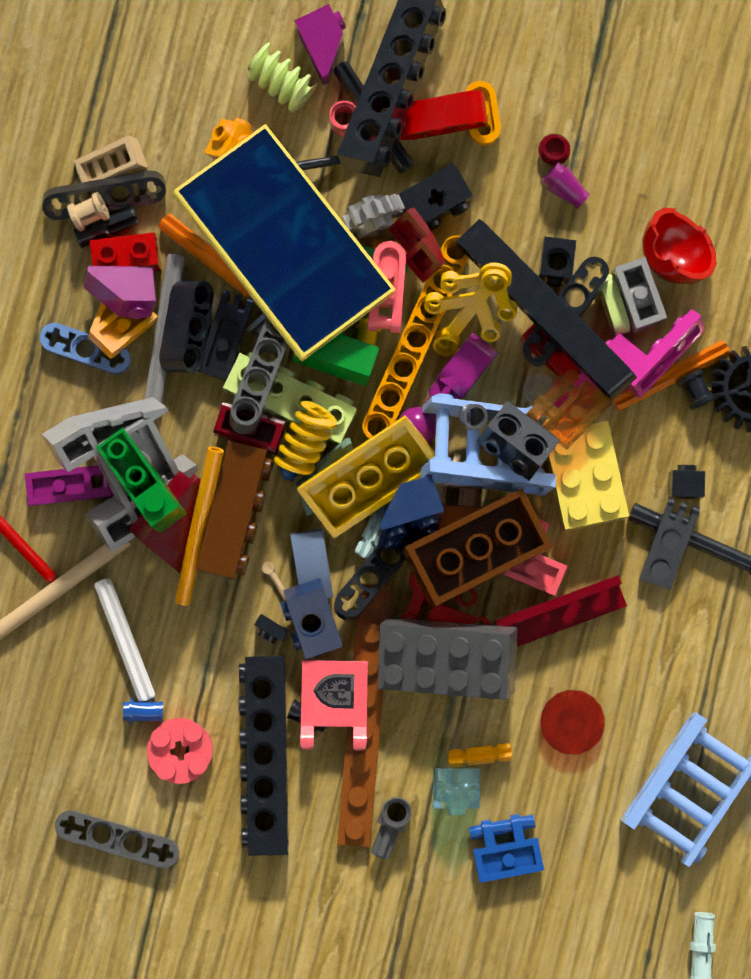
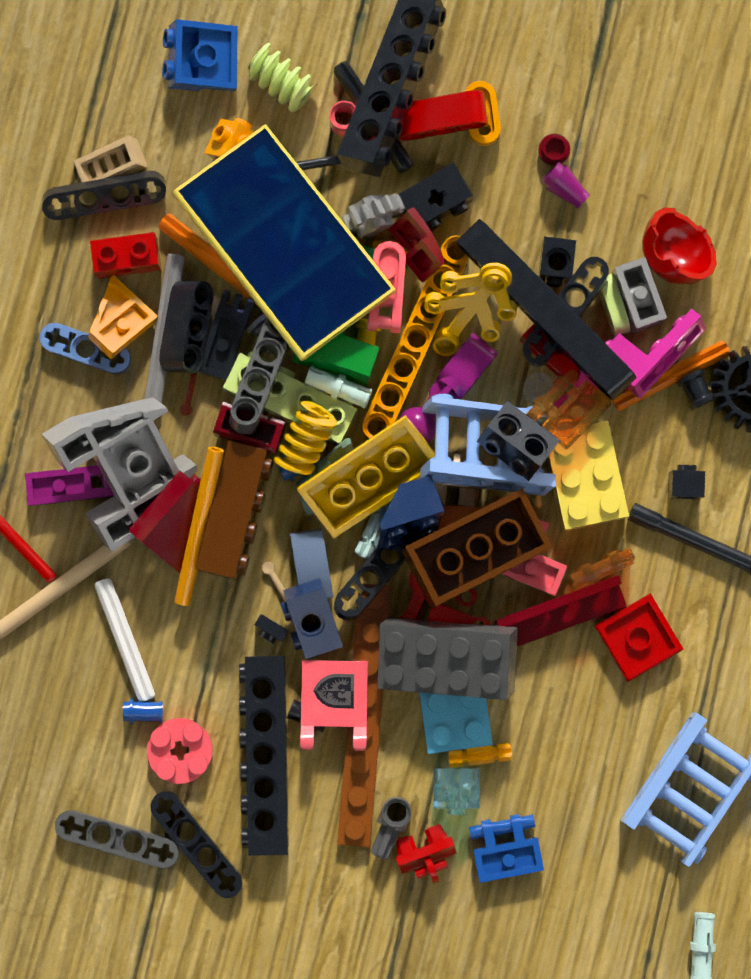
(88, 211): tan bush -> none
(105, 229): black axle -> none
(123, 289): magenta slope -> none
(141, 481): green slope -> none
(186, 409): none -> clear red hinge
(200, 56): none -> blue plate
(200, 841): none -> black beam
(321, 38): magenta slope -> none
(338, 386): none -> light aqua pin
(439, 848): none -> red hips
(454, 722): none -> medium azure plate
(478, 416): dark grey hinge -> none
(572, 722): clear red tile -> none
(609, 564): none -> clear orange plate
(638, 637): none -> red plate
(668, 545): black hinge -> none

